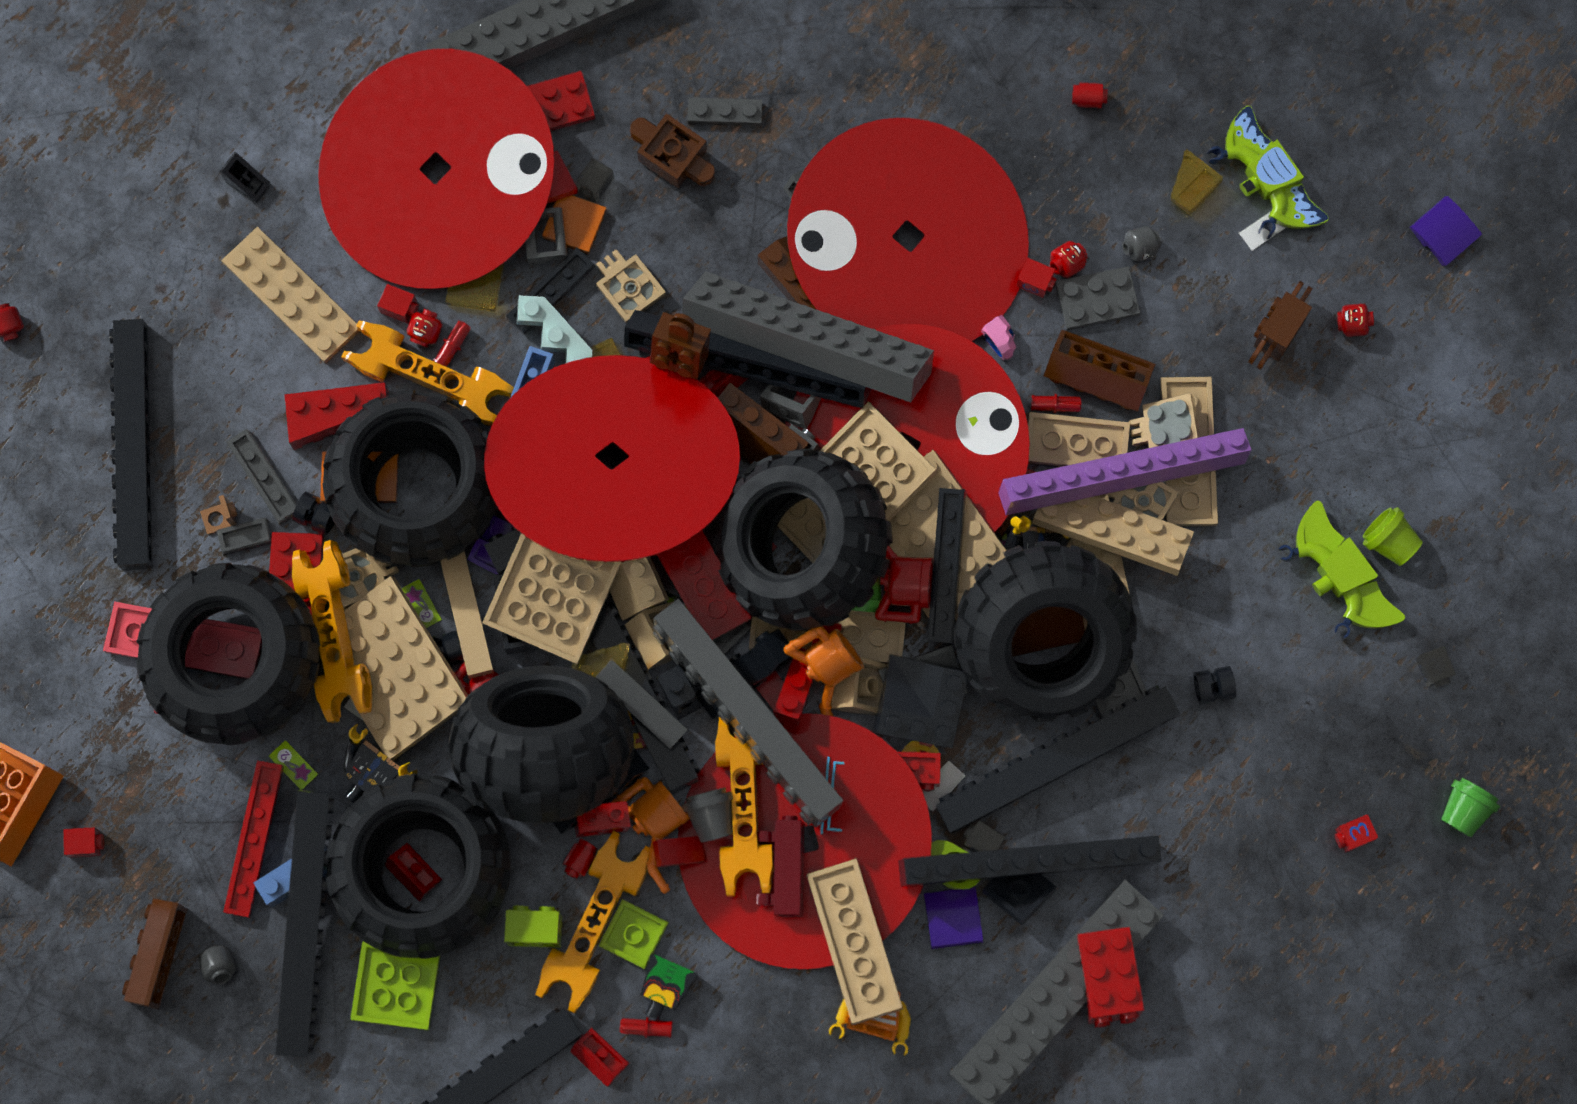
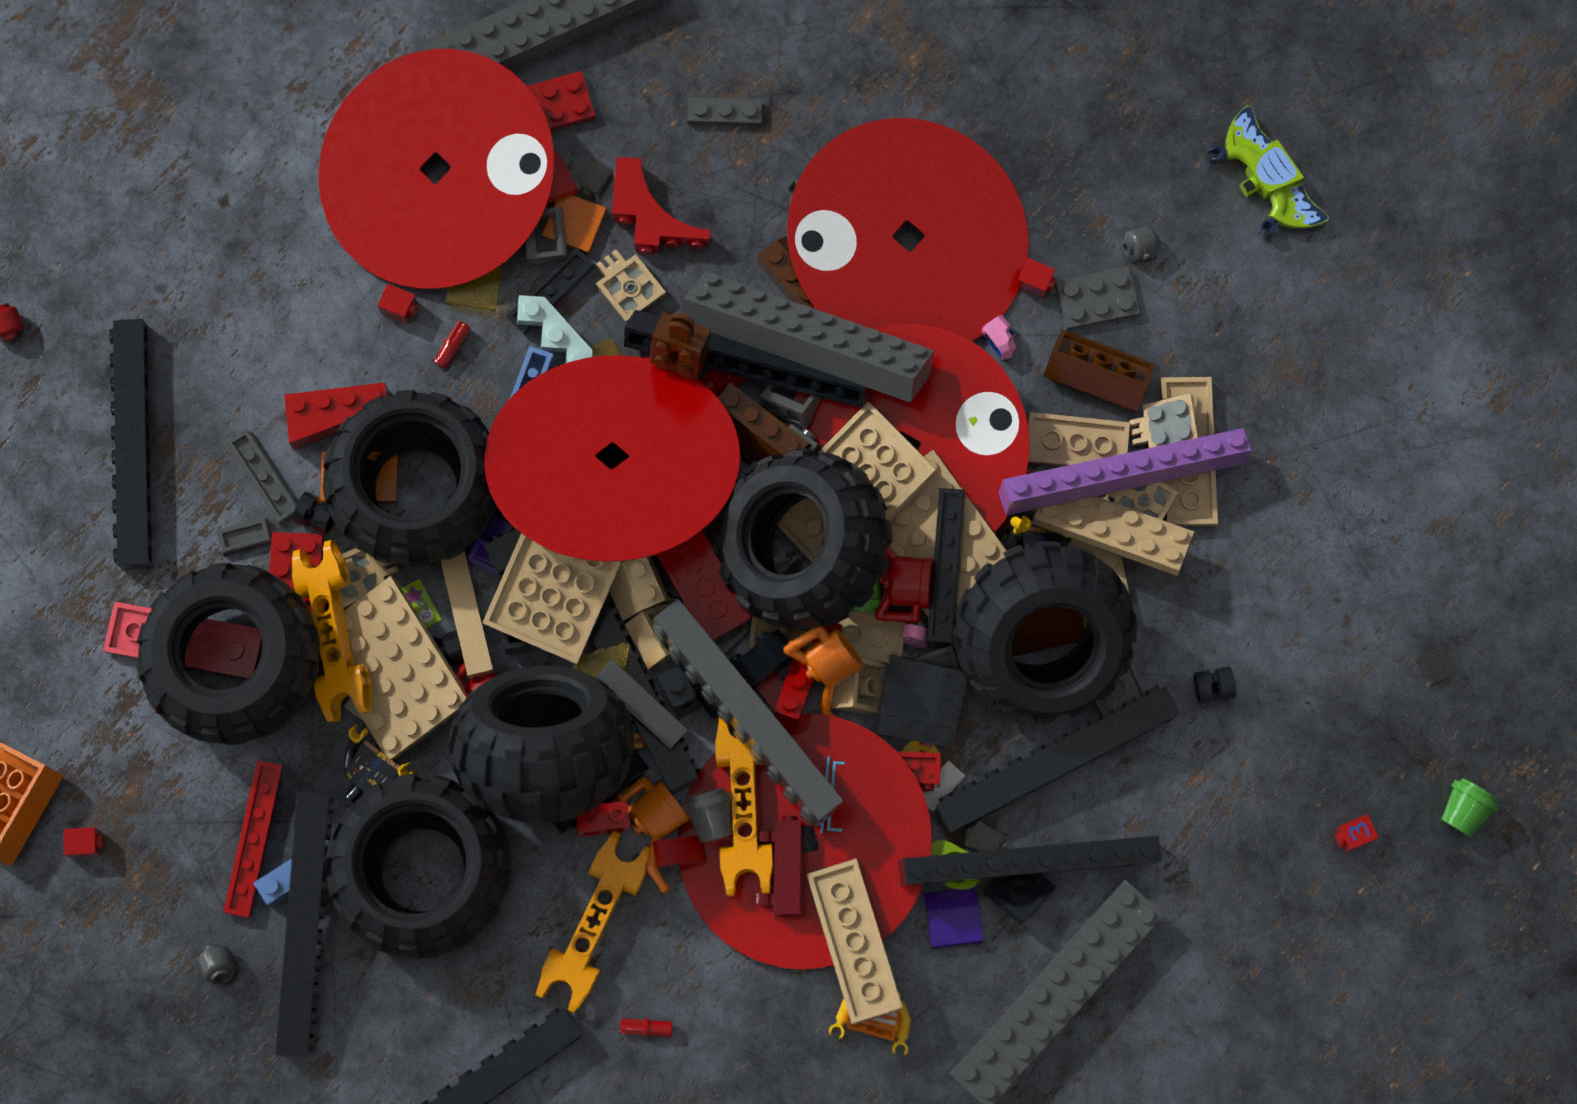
(155, 953): reddish brown slope -> none
(228, 511): medium nougat bracket -> none
(244, 177): black slope -> none
(291, 295): tan plate -> none
(294, 765): lime sticker -> none
(387, 356): light orange piece -> none
(394, 989): lime plate -> none
(412, 871): red slope -> none
(424, 328): red head -> none
(533, 928): lime brick -> none
(579, 859): red brick -> none
(599, 1057): red slope -> none
(633, 934): lime tile -> none
(653, 225): none -> red arch
(665, 985): torso -> none
(672, 151): reddish brown brick -> none
(915, 636): none -> bright pink beam
(1055, 403): red axle -> none
(1068, 259): red head -> none
(1089, 95): red brick -> none
(1110, 977): red bracket -> none
(1194, 183): clear yellow wing -> none
(1251, 236): white sticker -> none
(1284, 322): reddish brown brick -> none
(1343, 572): lime torso -> none
(1355, 320): red head -> none
(1392, 536): lime piece -> none
(1445, 230): dark purple slope -> none

